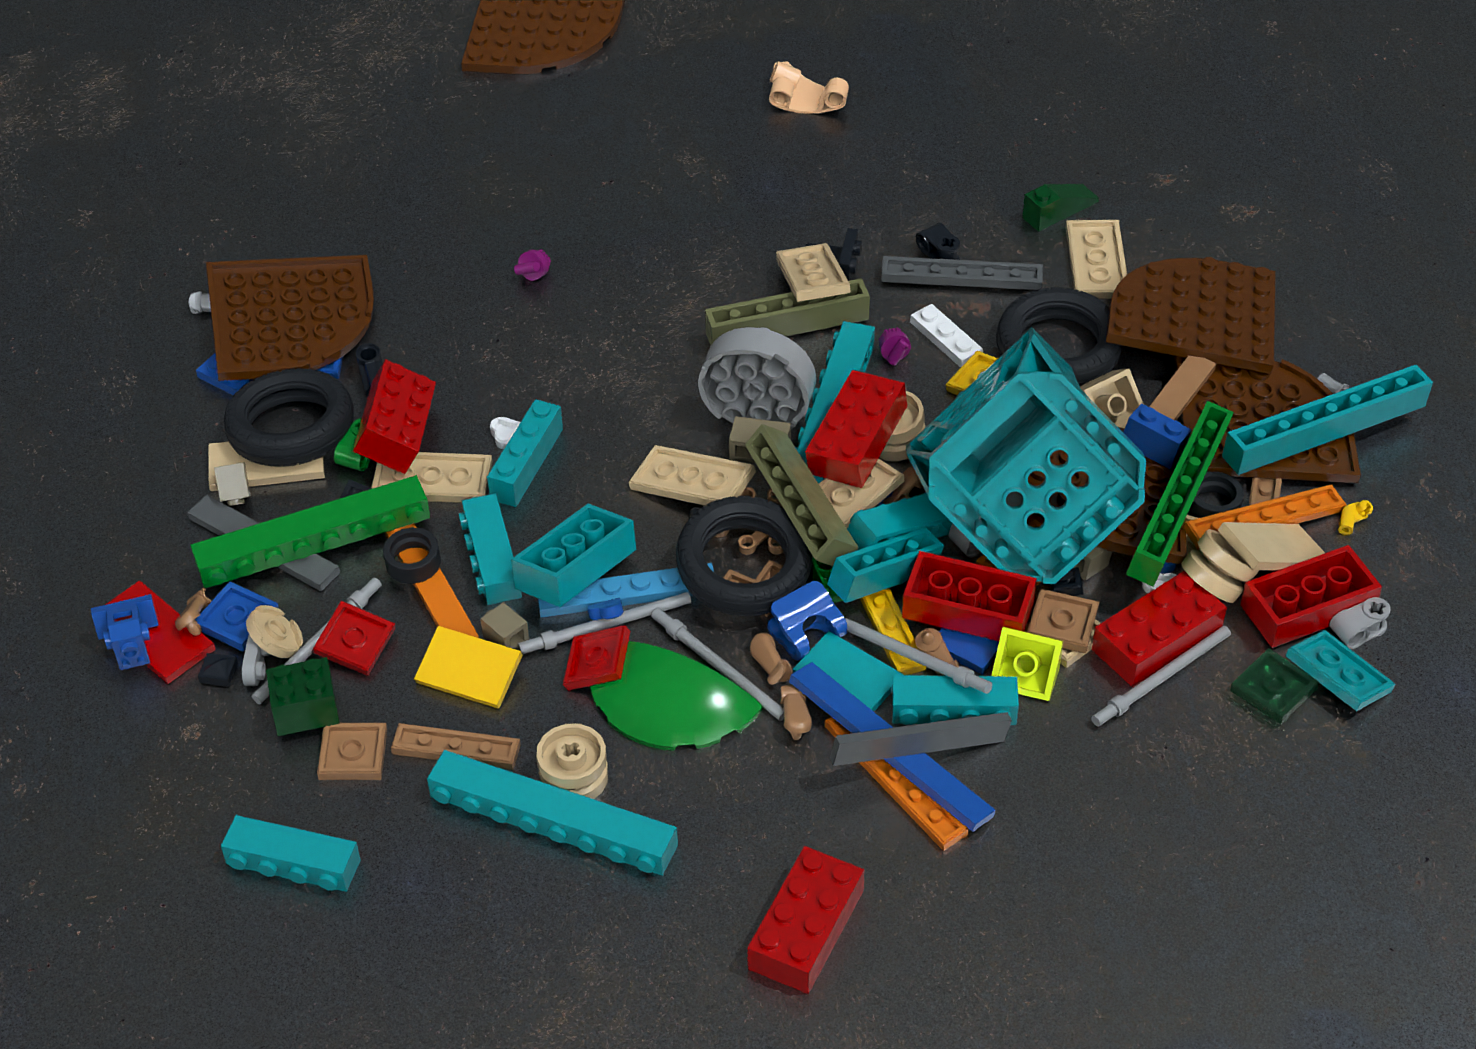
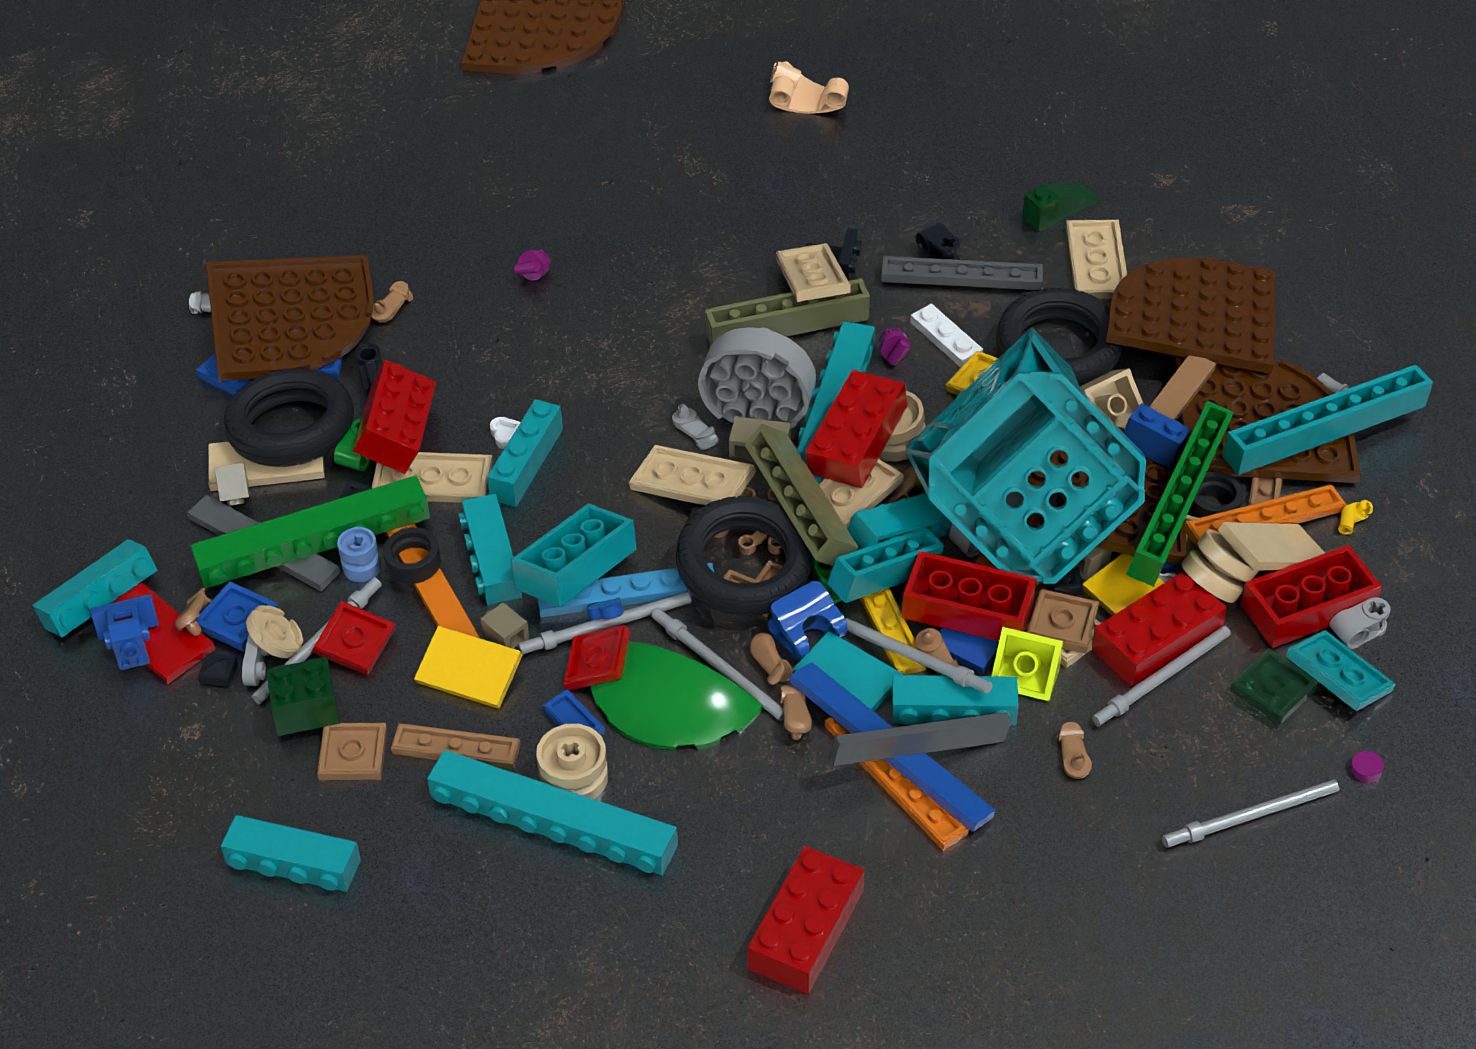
(94, 587): none -> teal brick
(359, 554): none -> medium blue wheel
(386, 308): none -> medium nougat piece
(569, 710): none -> blue tile
(689, 423): none -> light grey piece
(1074, 755): none -> medium nougat piece
(1114, 588): none -> yellow tile
(1195, 831): none -> light grey bar
(1367, 766): none -> magenta tile

